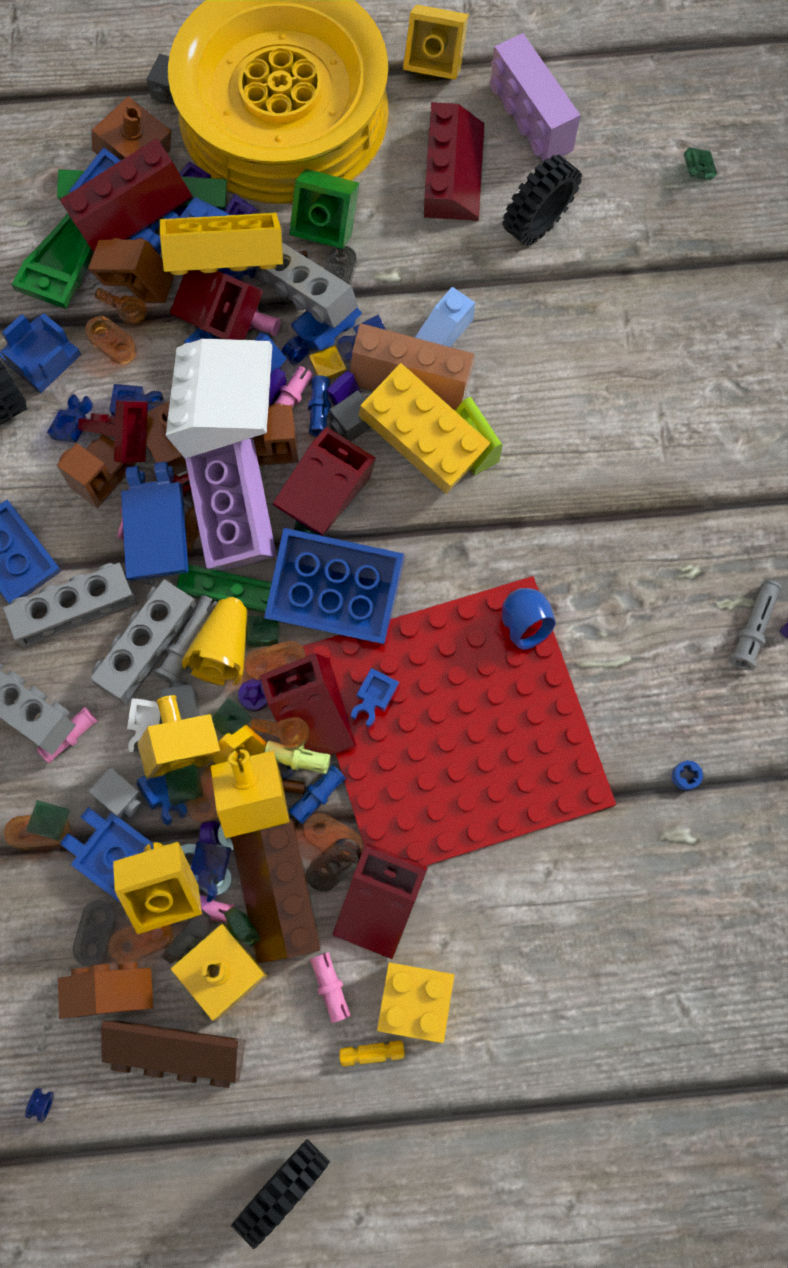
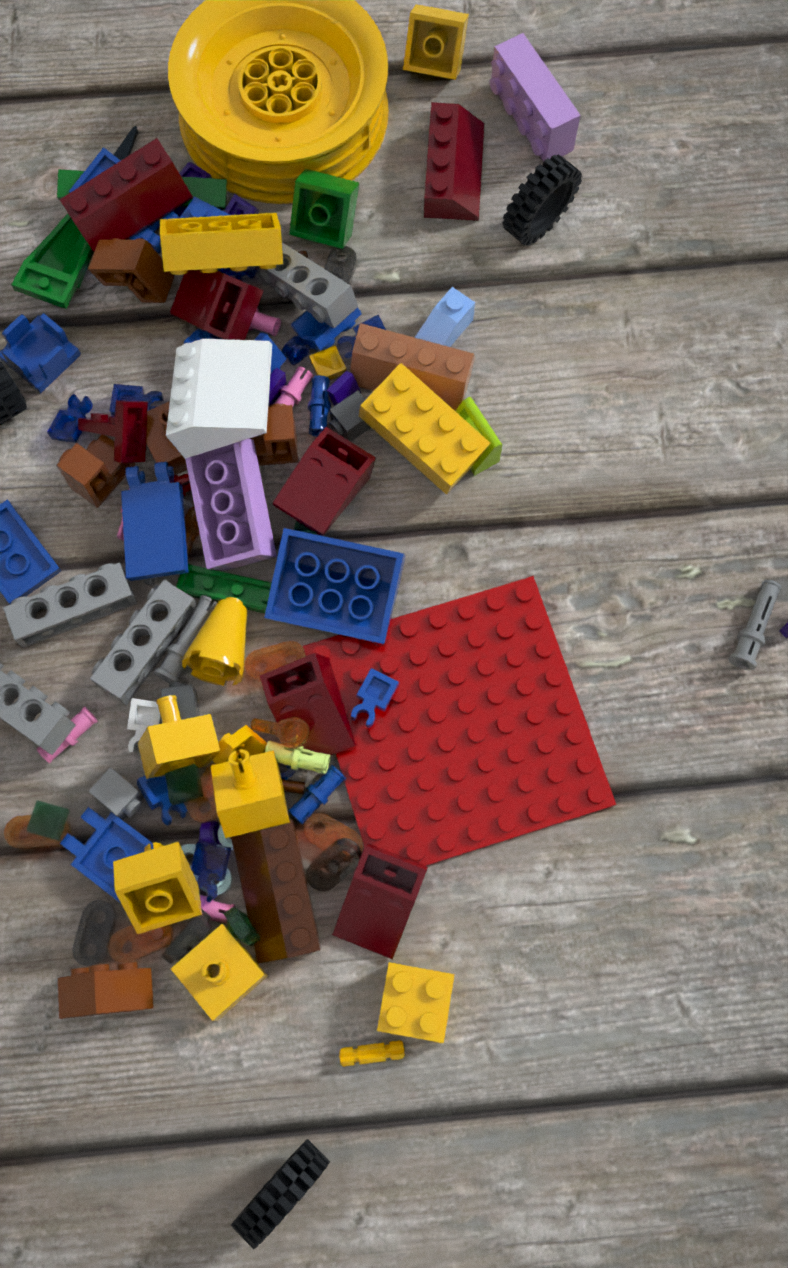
(39, 1105): clear blue bush -> none
(112, 341): clear orange plate -> none
(128, 130): dark orange brick -> none
(130, 308): clear orange plate -> none
(158, 80): dark grey brick -> none
(171, 1051): reddish brown slope -> none
(230, 718): clear green tile -> none
(252, 695): dark purple tile -> none
(262, 631): clear green tile -> none
(330, 987): bright pink pin -> none
(524, 609): blue helmet -> none
(692, 767): blue bush -> none
(700, 163): clear green tile -> none

